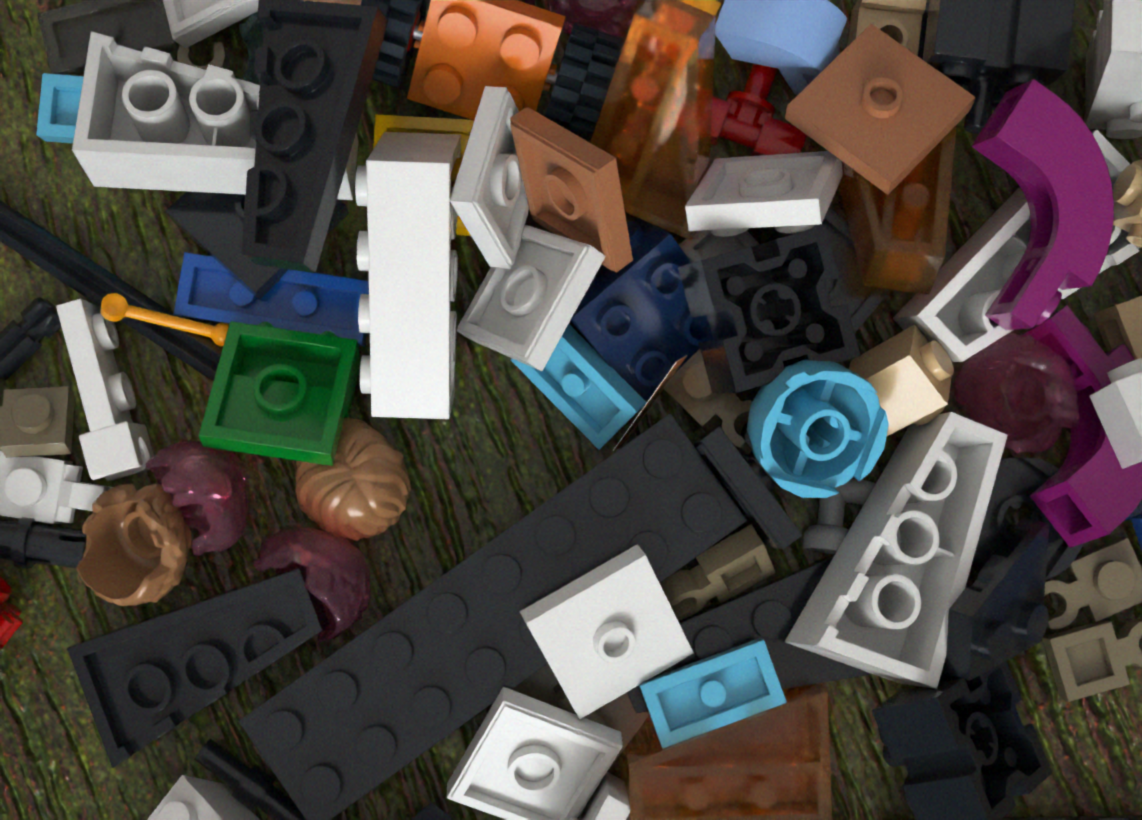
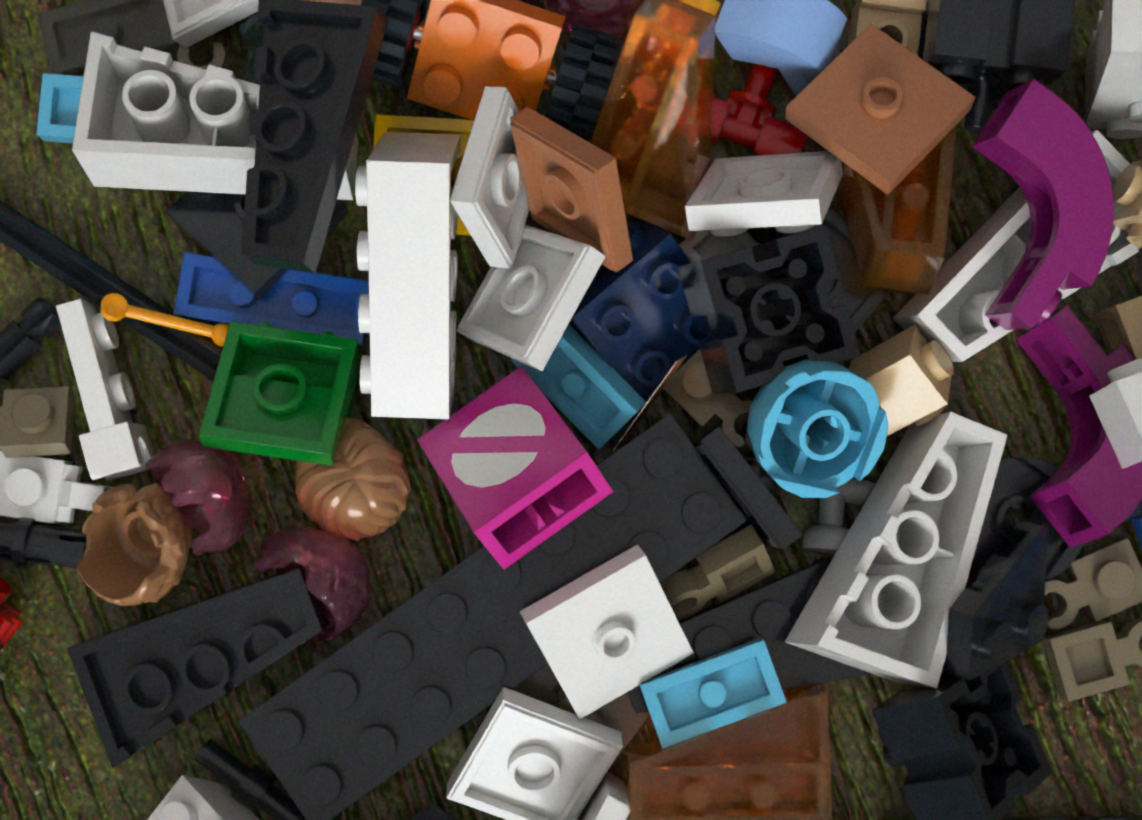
(513, 467): none -> dark pink brick
(1020, 392): clear pink hair -> none

